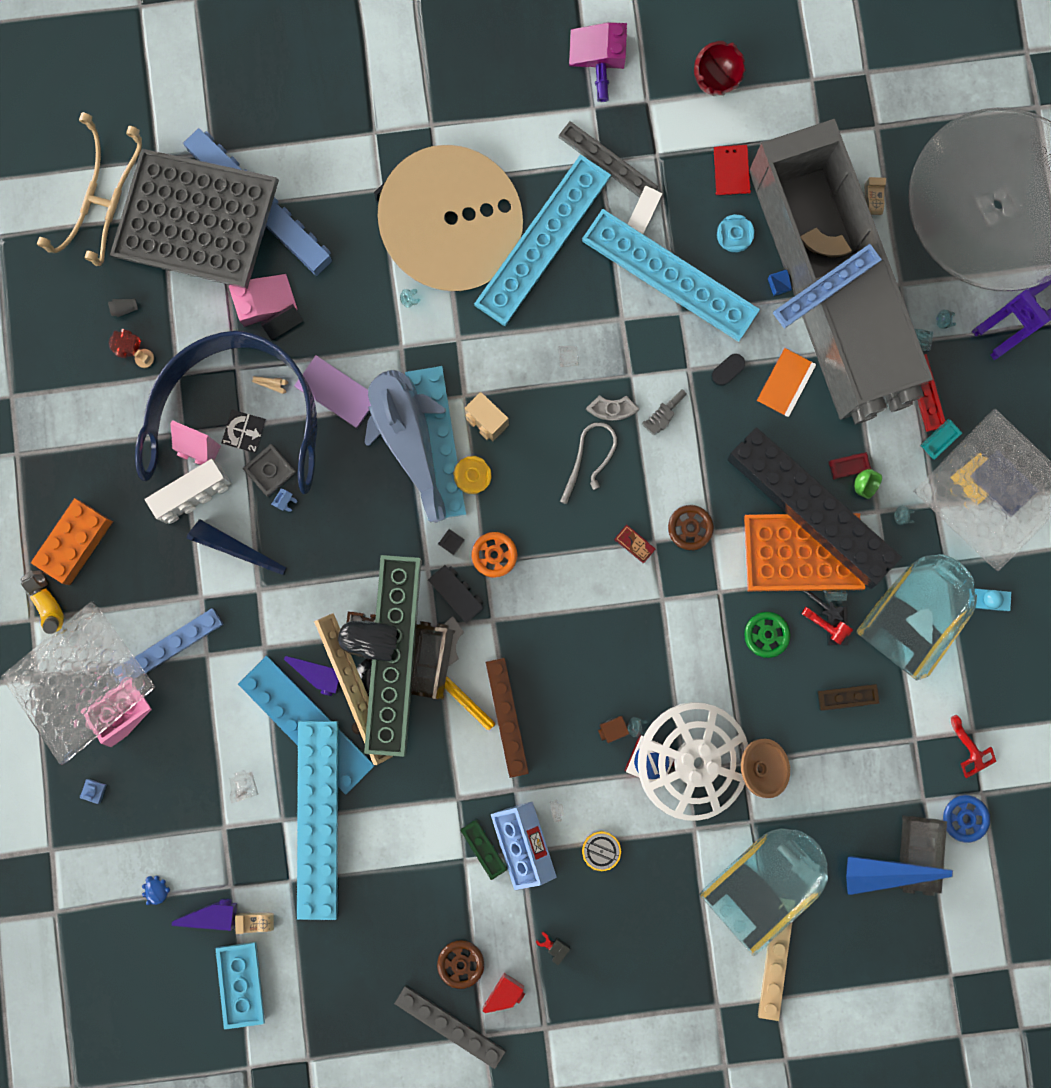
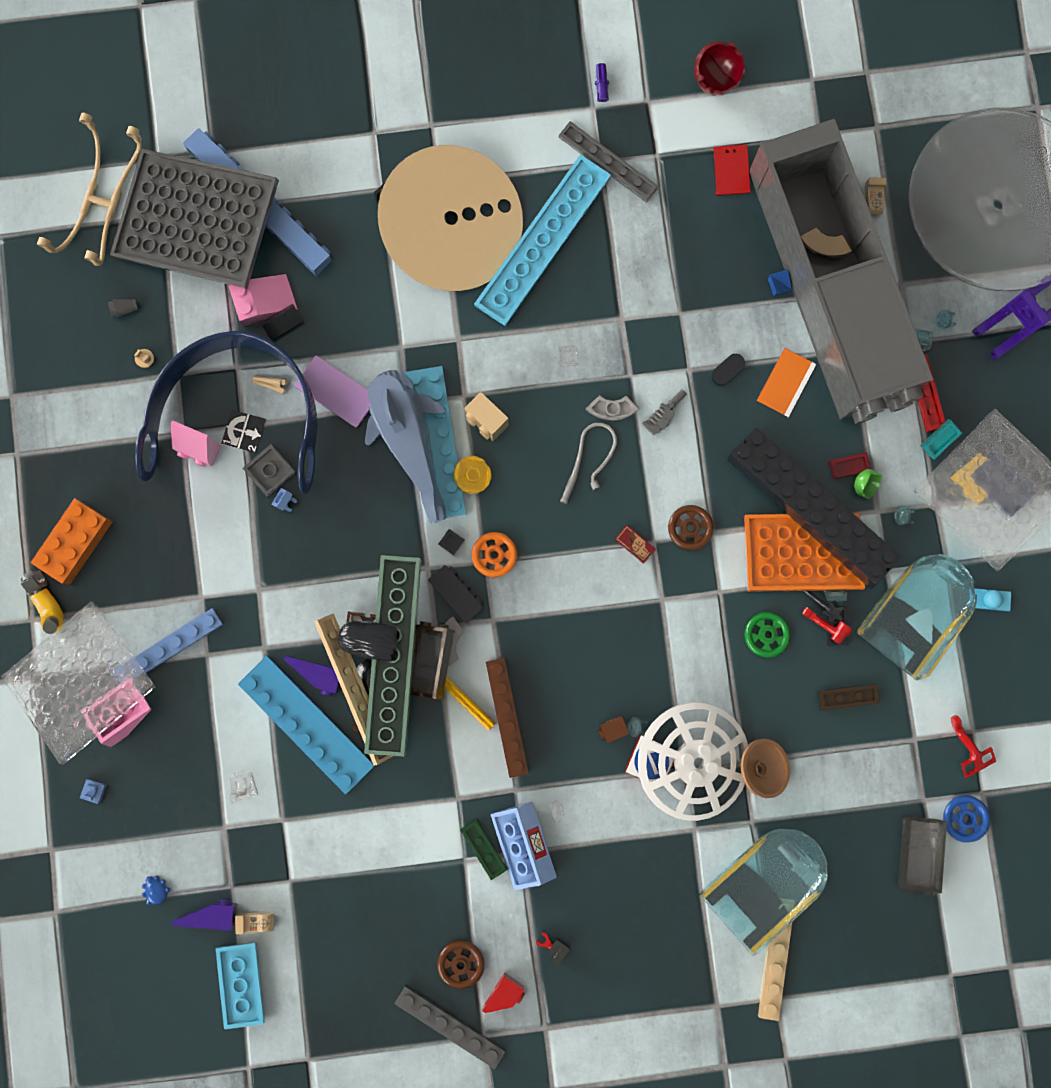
(124, 343): clear red brick -> none
(188, 492): white brick -> none
(216, 539): dark blue wedge -> none
(317, 820): medium azure plate -> none
(407, 299): clear light blue plate -> none
(599, 44): slope -> none
(601, 851): tile -> none
(644, 209): white sticker -> none
(670, 275): medium azure plate -> none
(735, 233): medium azure tile -> none
(827, 286): medium blue plate -> none
(873, 874): blue wedge -> none

